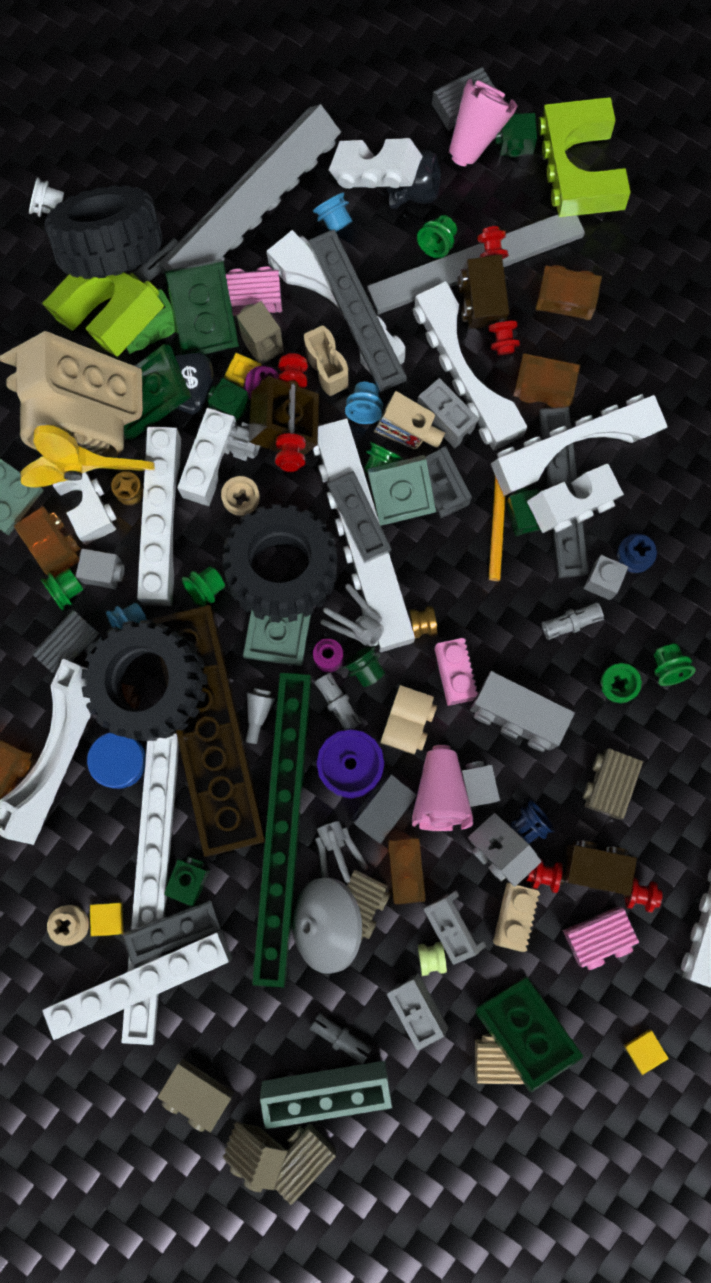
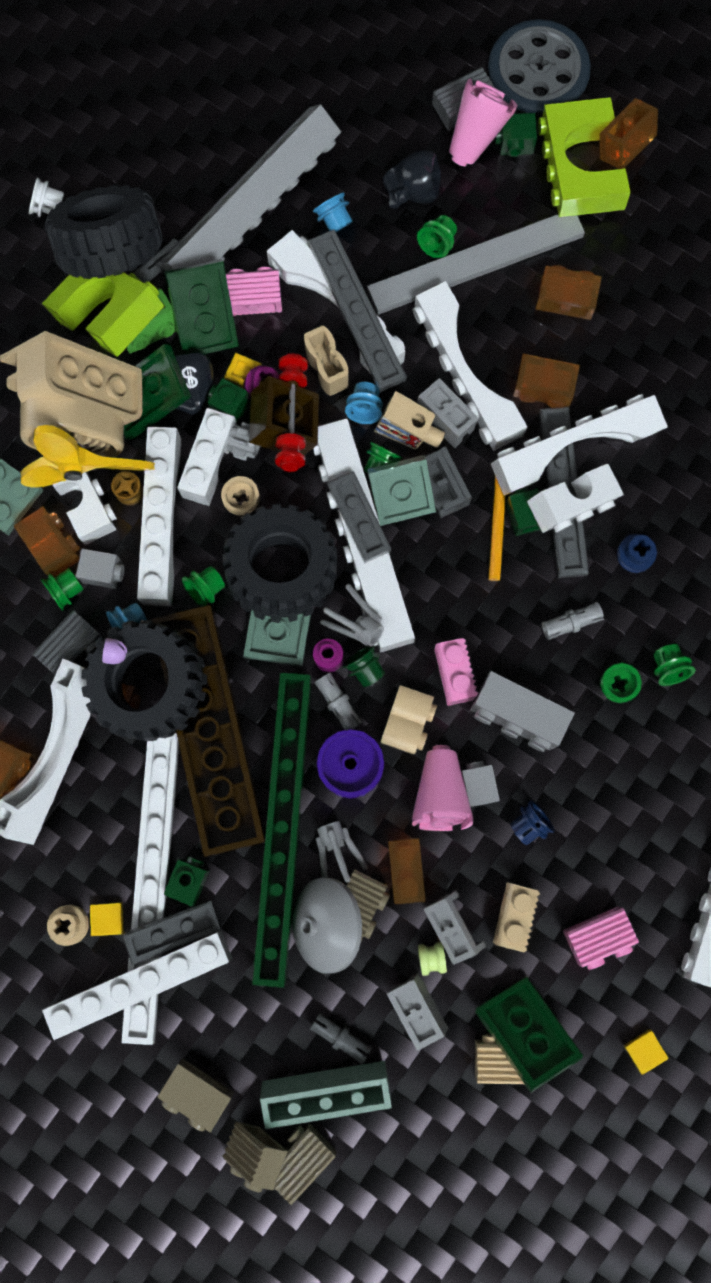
(114, 651): none -> lavender hinge
(116, 761): blue head -> none
(258, 707): light grey cone -> none
(260, 332): dark tan brick -> none
(383, 807): dark grey hinge -> none
(393, 166): white arch -> none
(423, 622): pearl gold wheel -> none
(485, 291): dark brown brick -> none
(504, 849): light grey brick -> none
(557, 38): none -> dark grey wedge
(597, 869): dark brown brick -> none
(605, 577): light grey brick -> none
(612, 783): dark tan brick -> none
(628, 134): none -> clear orange brick

